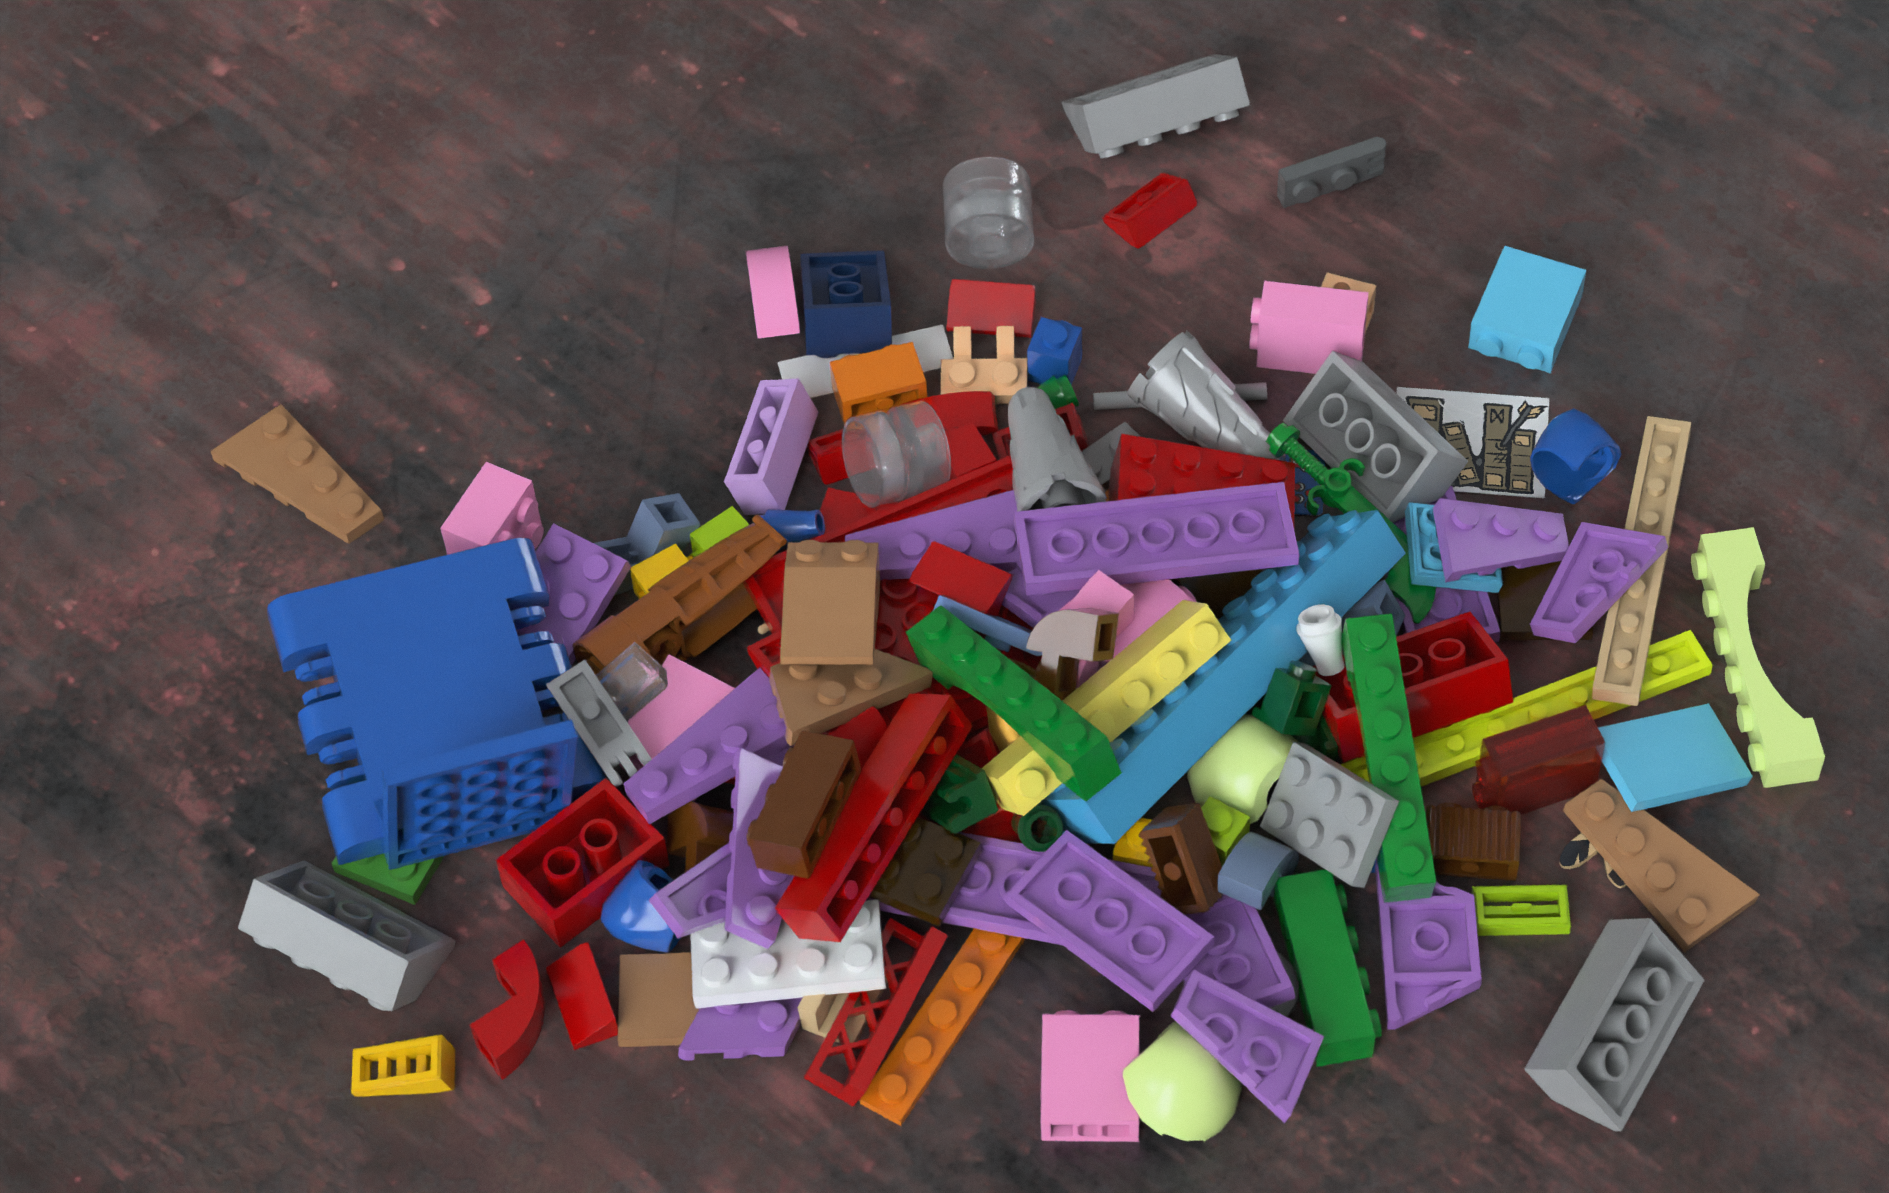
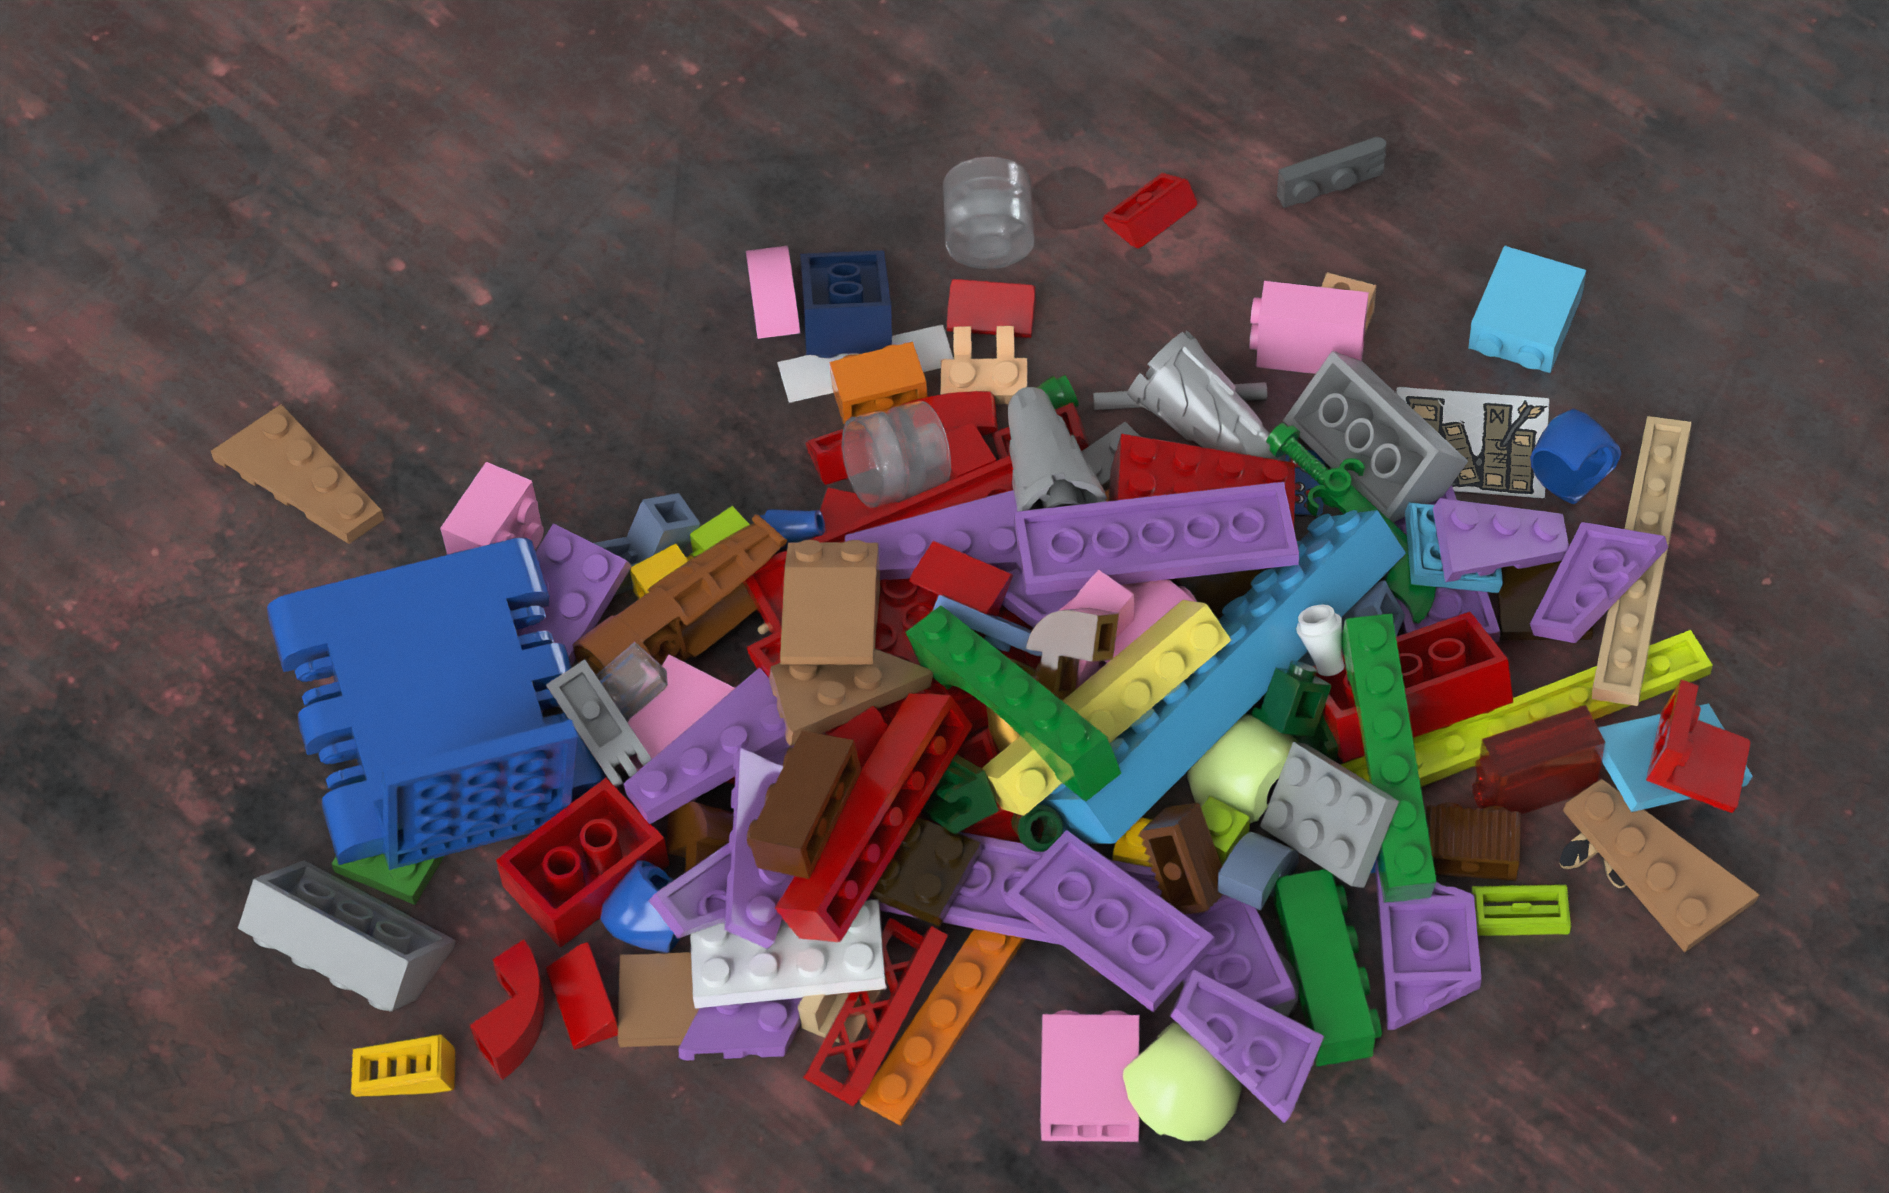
(771, 446): lavender brick -> none
(1054, 351): blue brick -> none
(1157, 104): light grey slope -> none
(1615, 1022): light grey slope -> none
(1696, 755): none -> red bracket
(1781, 741): yellowish green arch -> none

